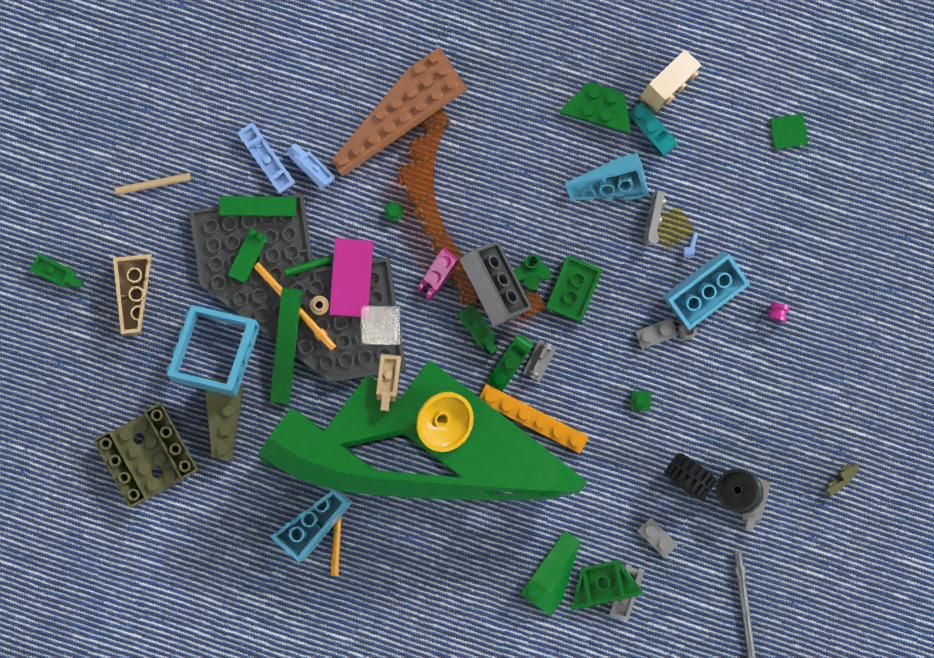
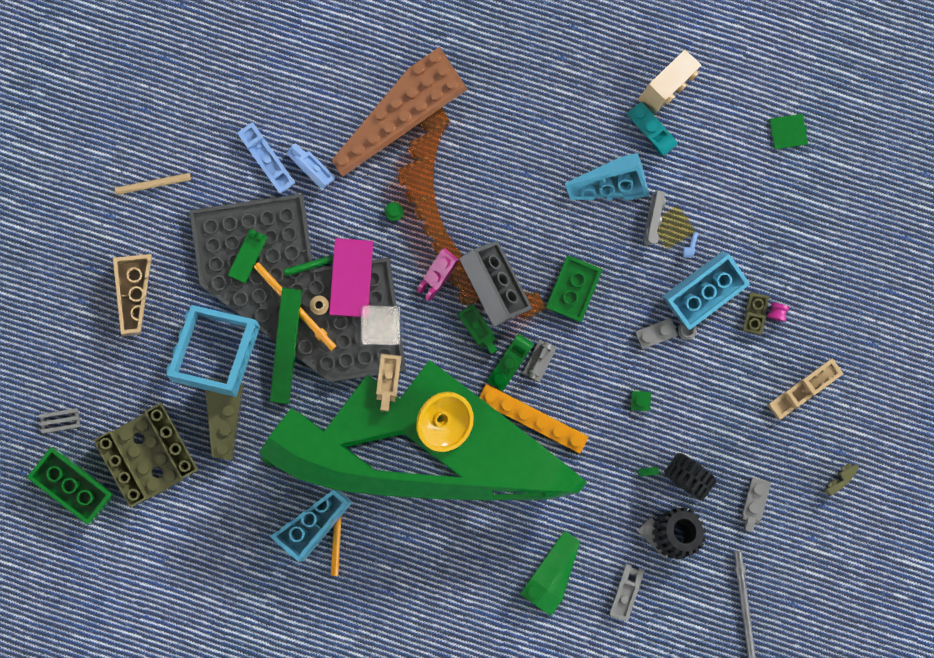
(43, 423): none -> light grey tile
(55, 272): green hinge -> none
(71, 485): none -> green brick
(257, 206): green tile -> none
(532, 274): green plate -> none
(600, 107): green wing -> none
(604, 584): green wing -> none
(648, 471): none -> green tile
(692, 531): none -> black tyre
(729, 492): pearl dark grey wheel -> none
(755, 313): none -> olive slope
(805, 389): none -> tan slope

